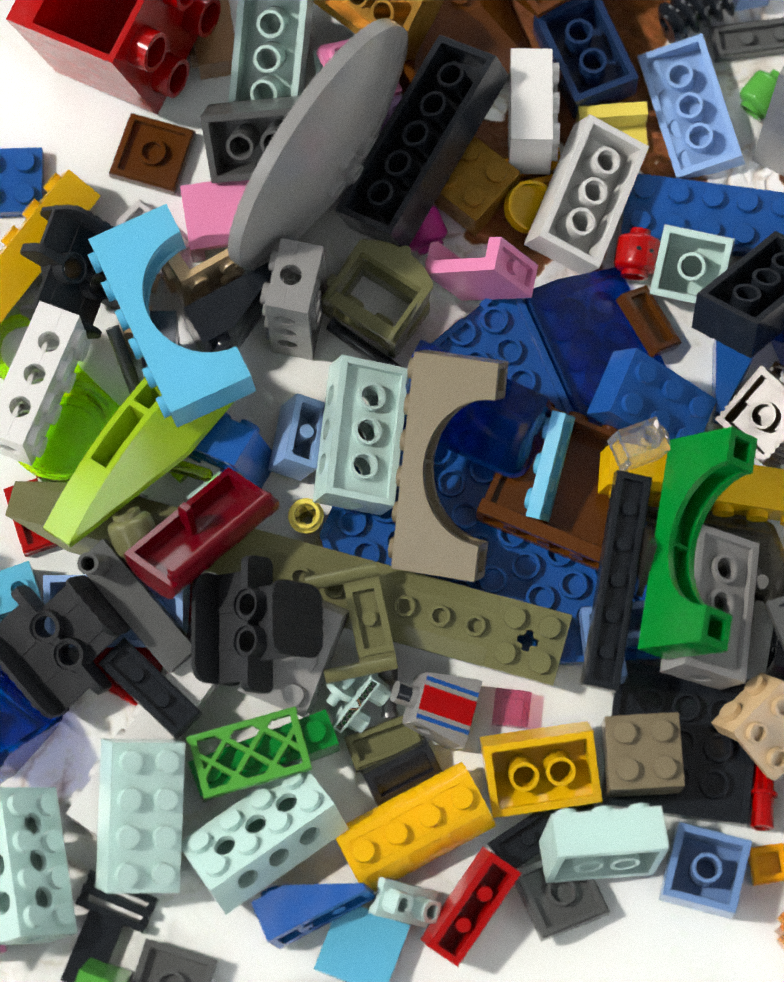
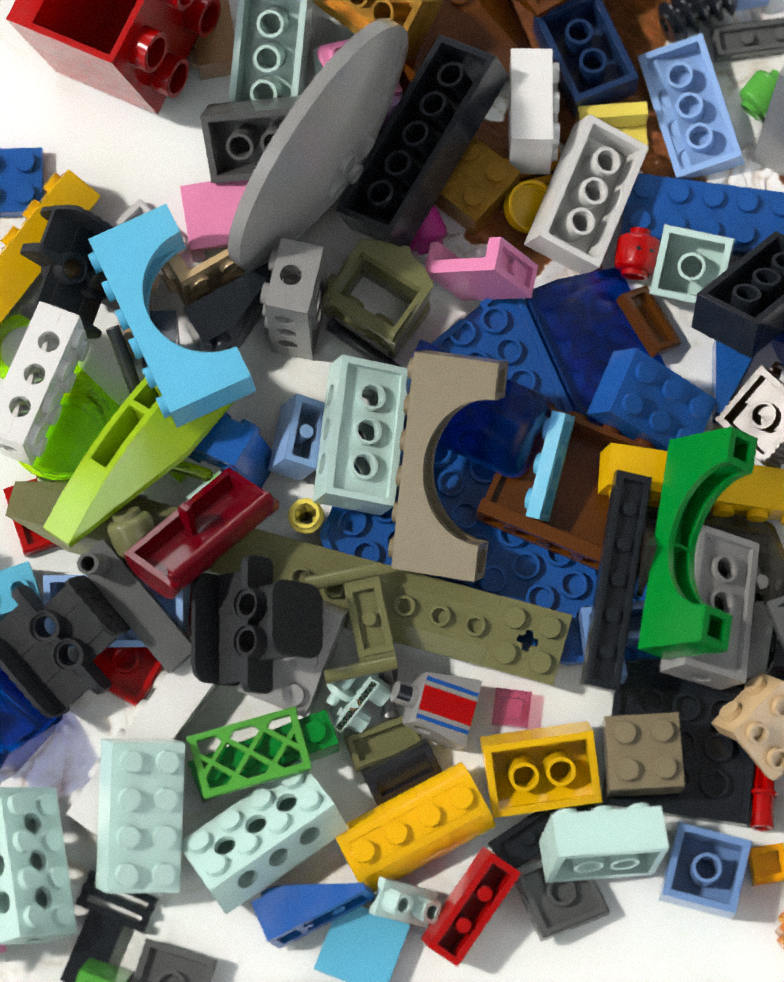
(150, 688): black tile -> none
(152, 154): reddish brown tile -> none
(639, 444): clear brick -> none

